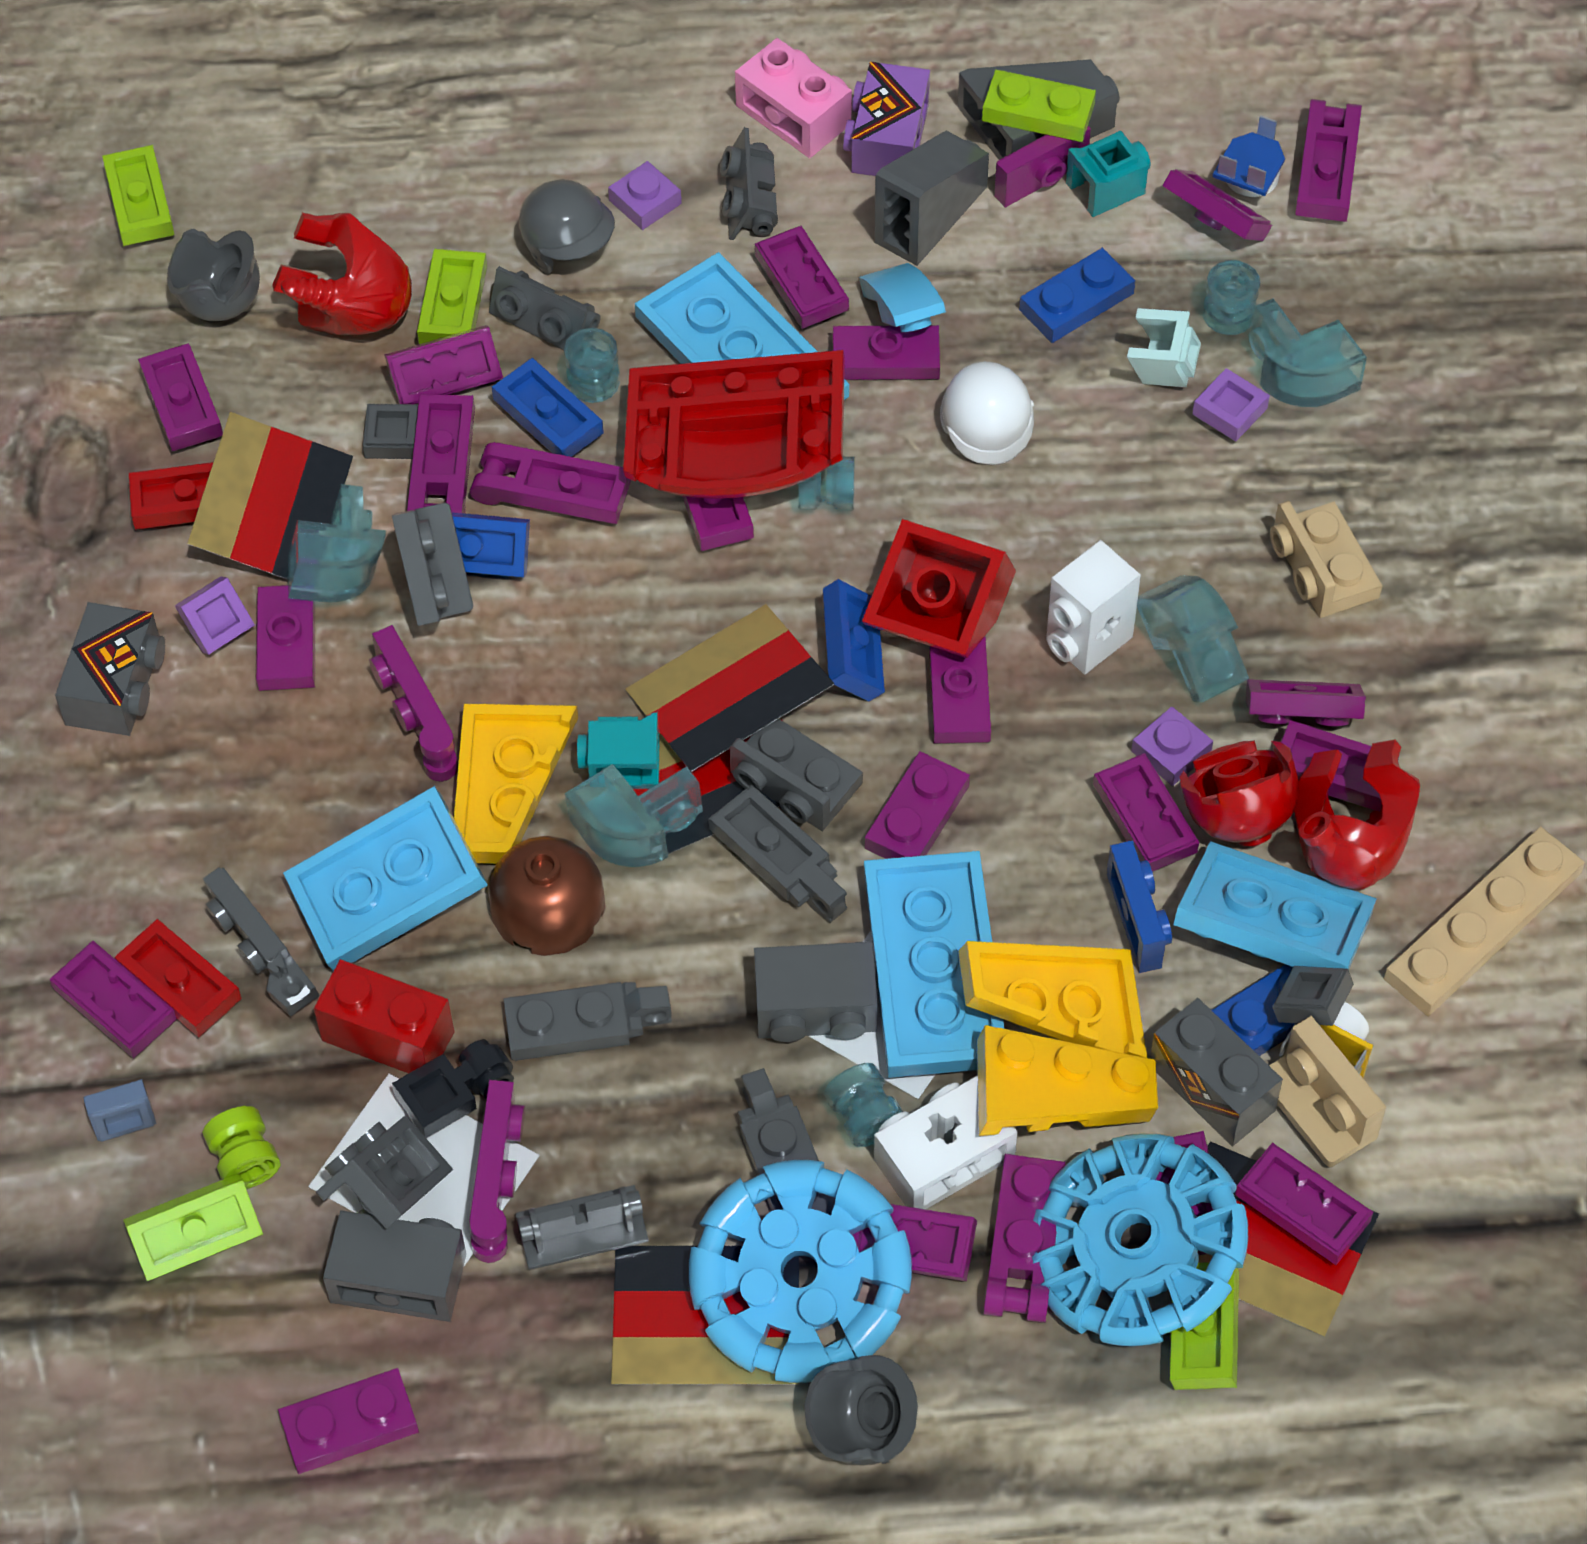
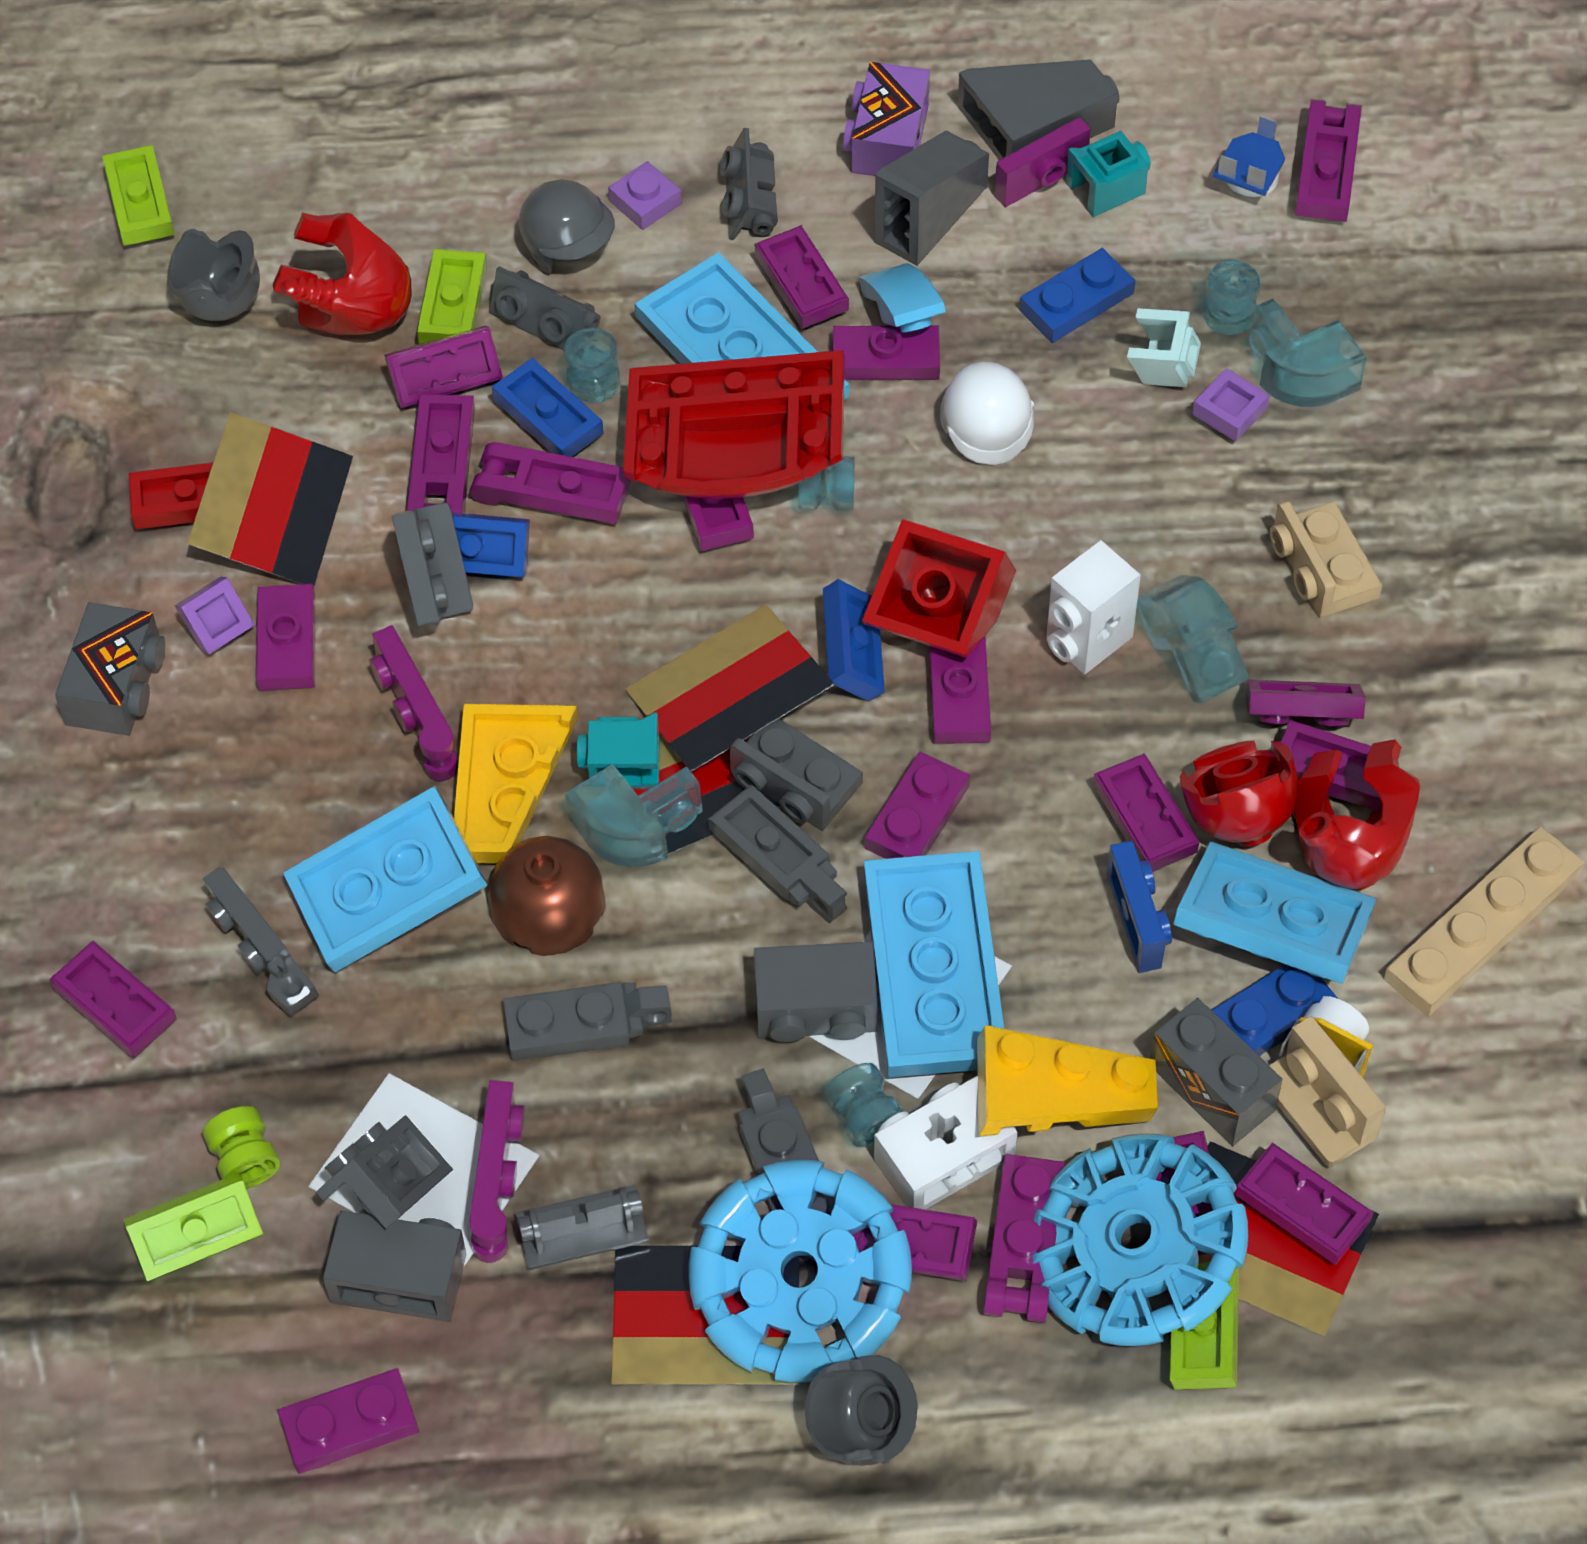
(120, 1110): sand blue tile -> none
(179, 977): red plate -> none
(180, 397): magenta plate -> none
(335, 558): clear light blue brick -> none
(383, 1018): red brick -> none
(390, 431): dark grey tile -> none
(441, 1095): black plate -> none
(793, 97): bright pink brick -> none
(1038, 105): lime plate -> none
(1058, 991): yellow wing -> none
(1172, 745): medium lavender plate -> none
(1216, 206): magenta plate -> none
(1313, 993): dark grey tile -> none

